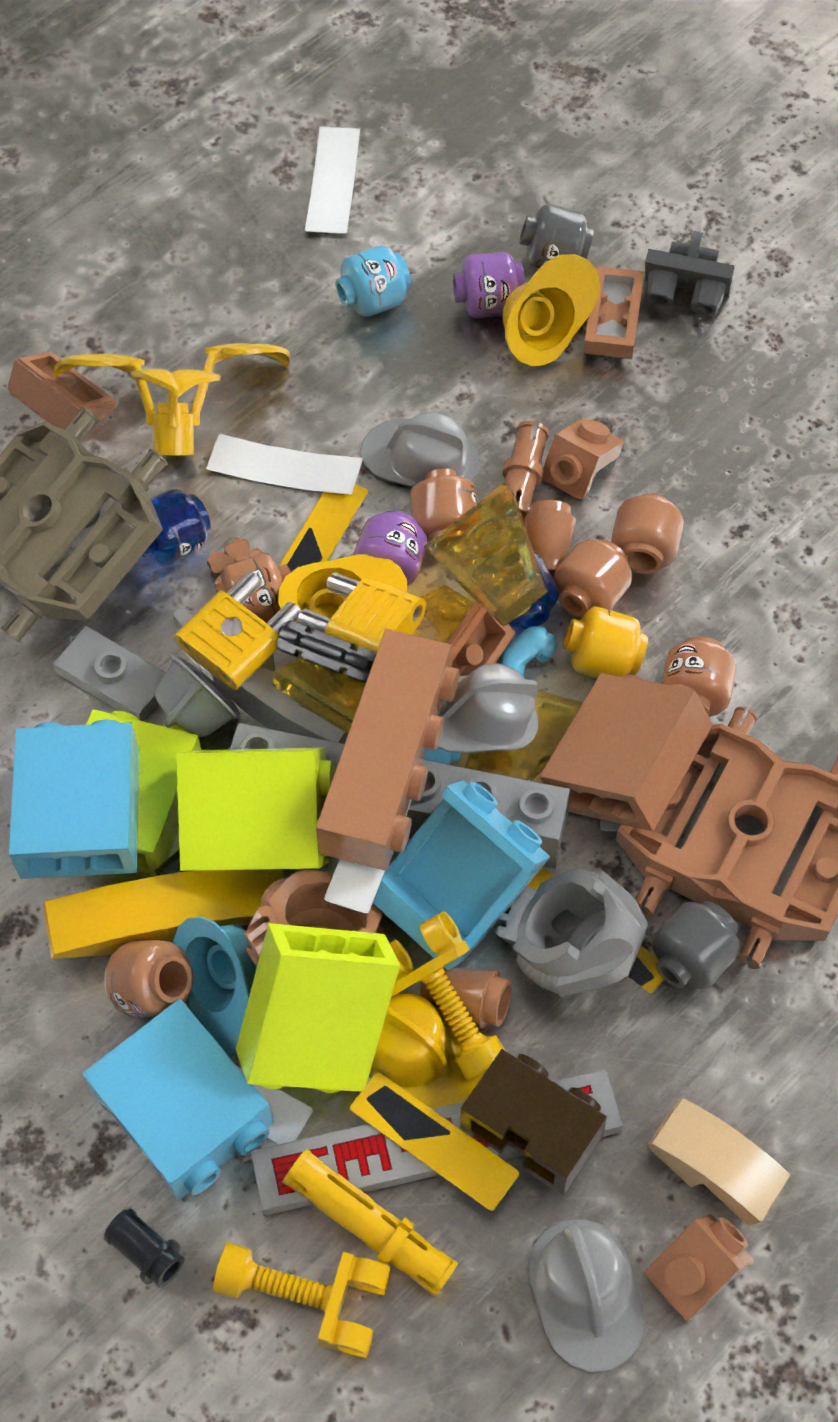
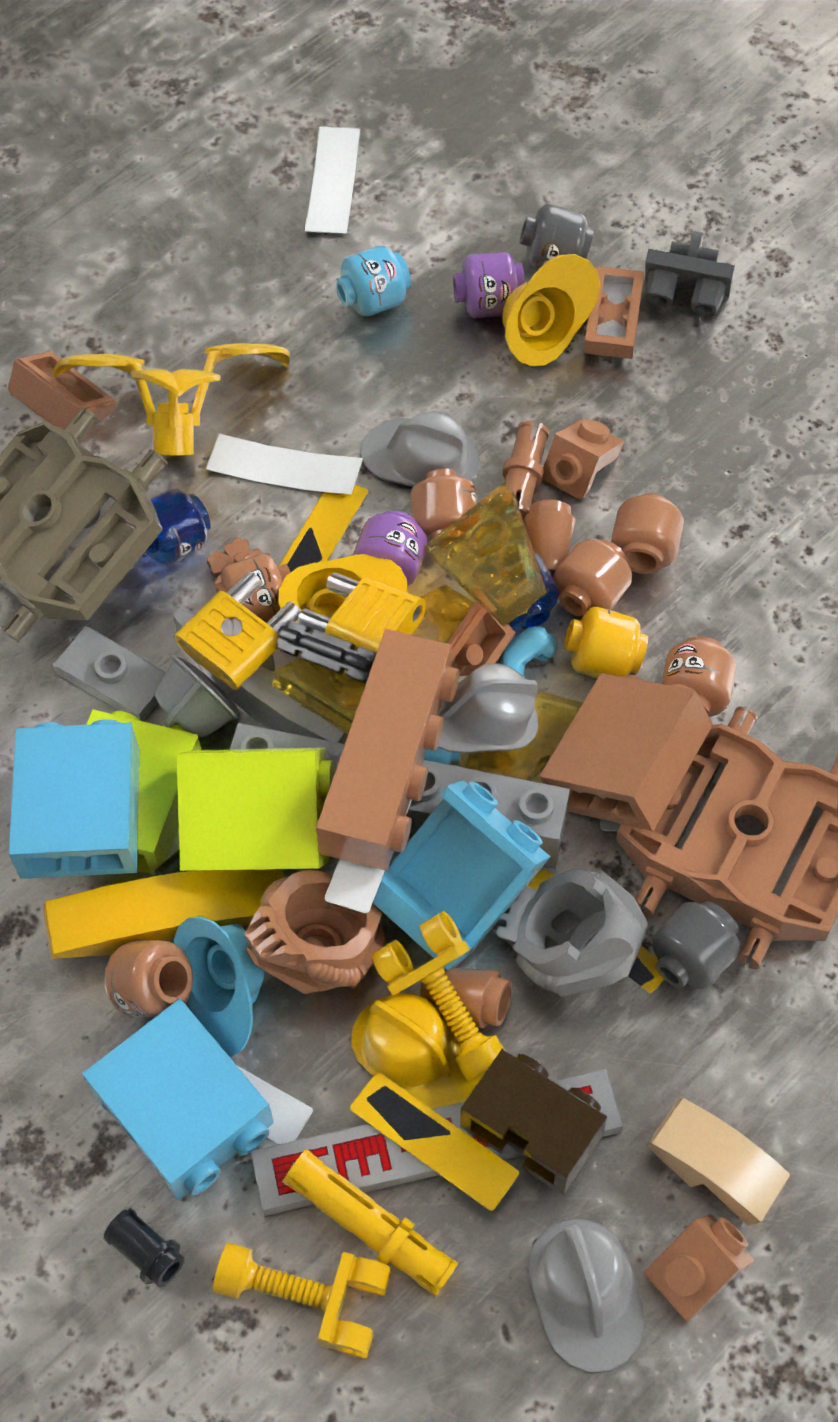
(316, 1008): neon yellow brick -> none

